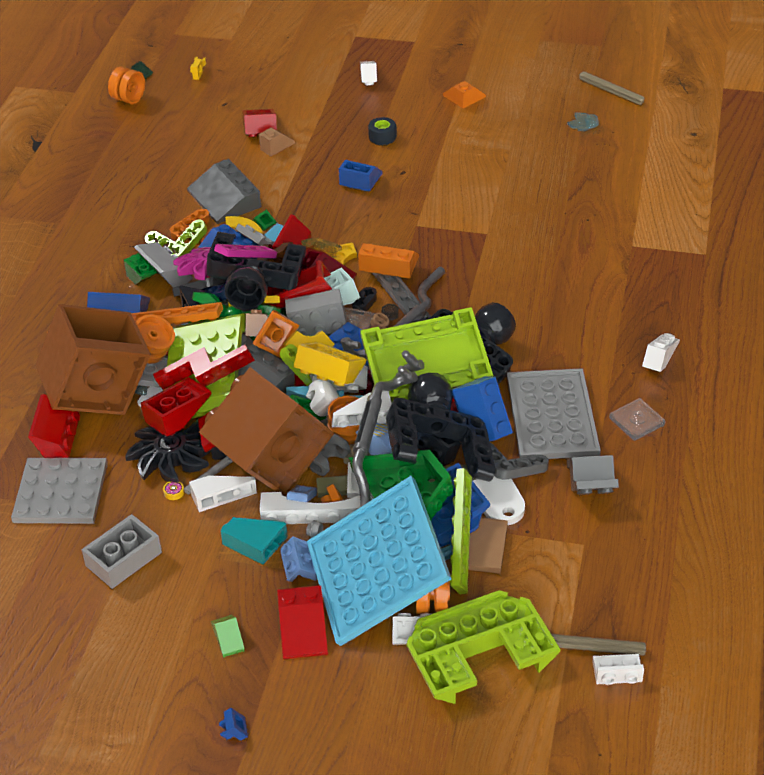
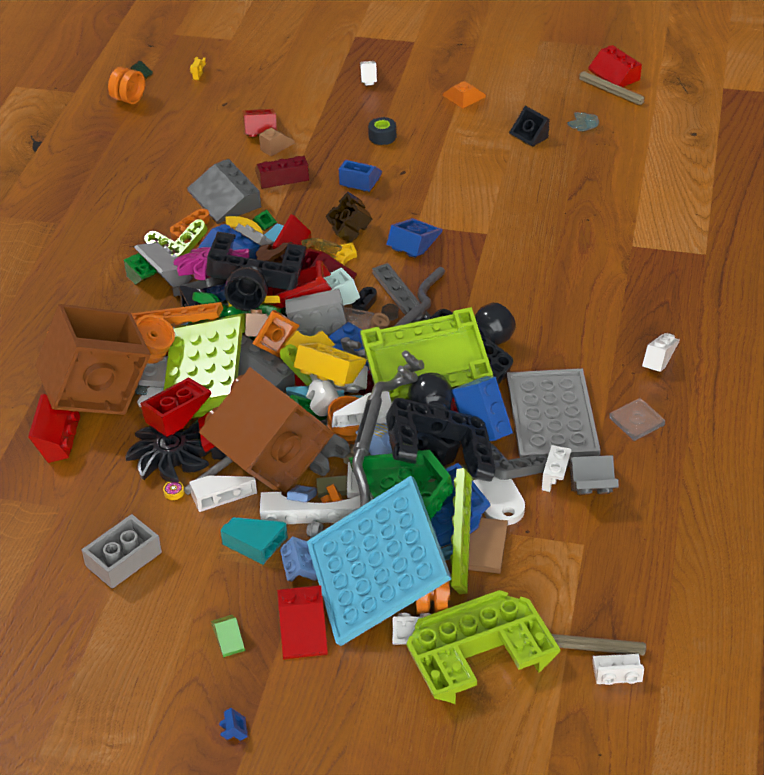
(60, 490): light grey plate -> none
(118, 302): blue slope -> none
(203, 367): red bracket -> none
(245, 251): dark pink tile -> none
(282, 172): none -> dark red slope
(349, 217): none -> dark brown brick
(387, 260): orange slope -> none
(412, 236): none -> blue slope
(531, 127): none -> black slope
(555, 466): none -> white bracket
(616, 66): none -> red slope

